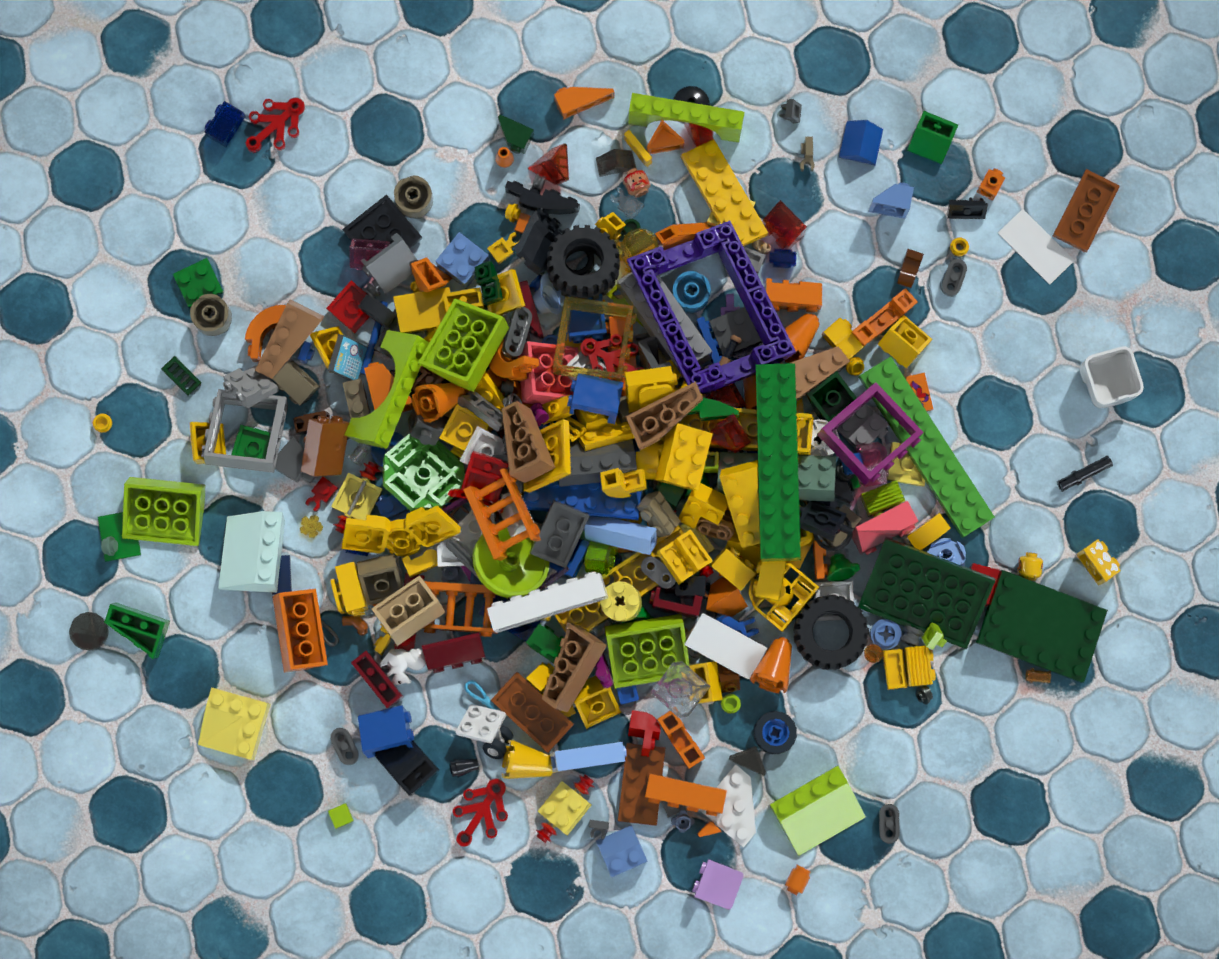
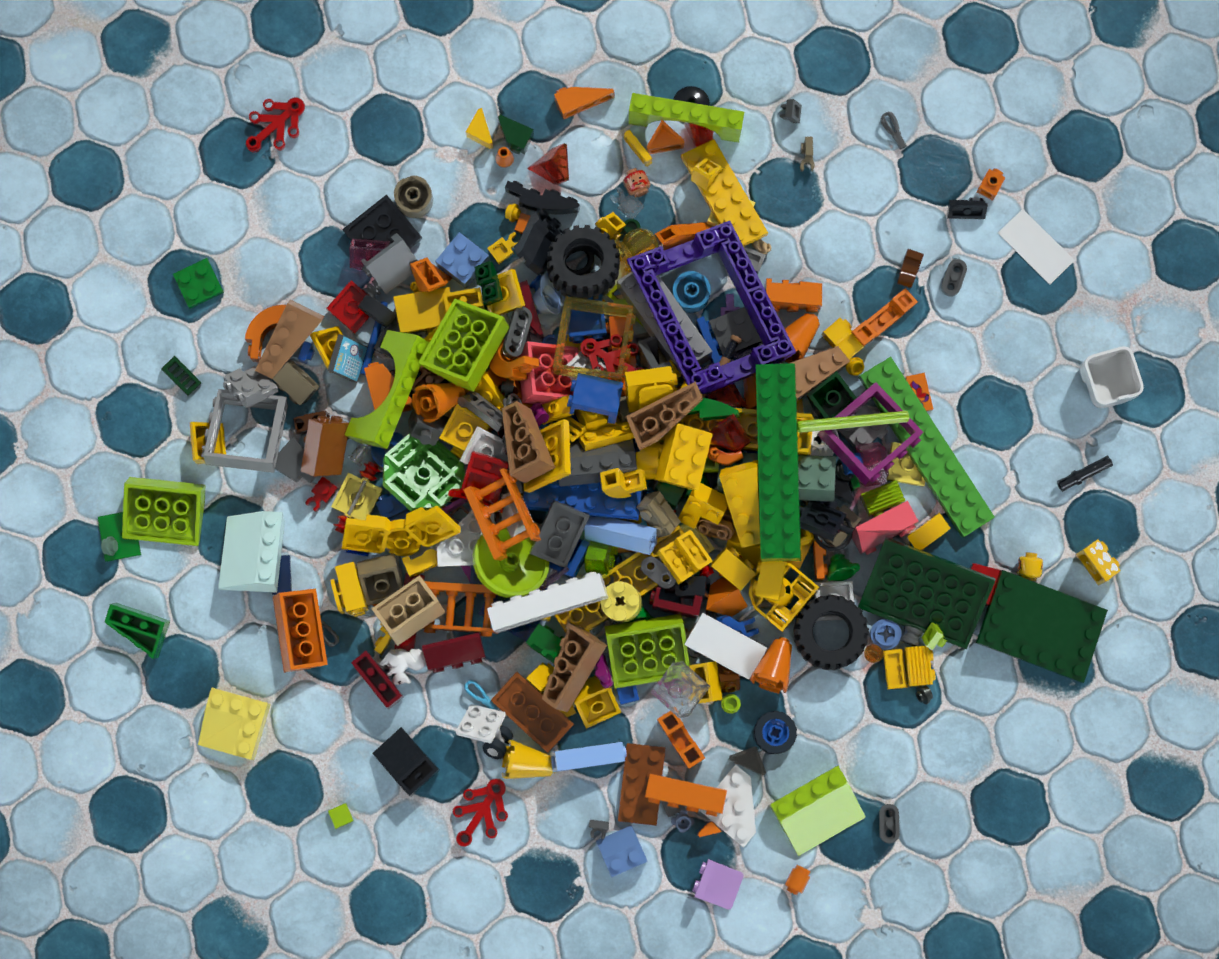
(88, 631): clear smoke tile -> none
(102, 423): yellow plate -> none
(202, 309): dark tan brick -> none
(224, 123): clear blue brick -> none
(251, 442): green plate -> none
(311, 526): clear yellow plant -> none
(344, 746): dark grey plate -> none
(356, 398): dark tan brick -> none
(357, 622): dark orange arm -> none
(385, 730): blue panel -> none
(454, 577): sand blue plate -> none
(461, 554): dark grey axle -> none
(463, 766): black cone -> none
(479, 131): none -> yellow slope
(539, 182): dark grey bush -> none
(564, 808): light yellow plate -> none
(615, 162): clear smoke slope -> none
(646, 727): red brick -> none
(705, 173): none -> yellow slope
(723, 458): none -> orange arm
(782, 258): clear blue brick -> none
(784, 226): clear red slope -> none
(852, 421): none -> lime axle
(861, 141): blue slope -> none
(893, 201): medium blue slope -> none
(896, 135): none -> dark grey piece
(904, 341): yellow slope -> none
(932, 137): green slope -> none
(949, 547): light blue plate -> none
(959, 241): yellow plate -> none
(1037, 676): clear orange pin -> none
(1086, 210): dark orange plate -> none

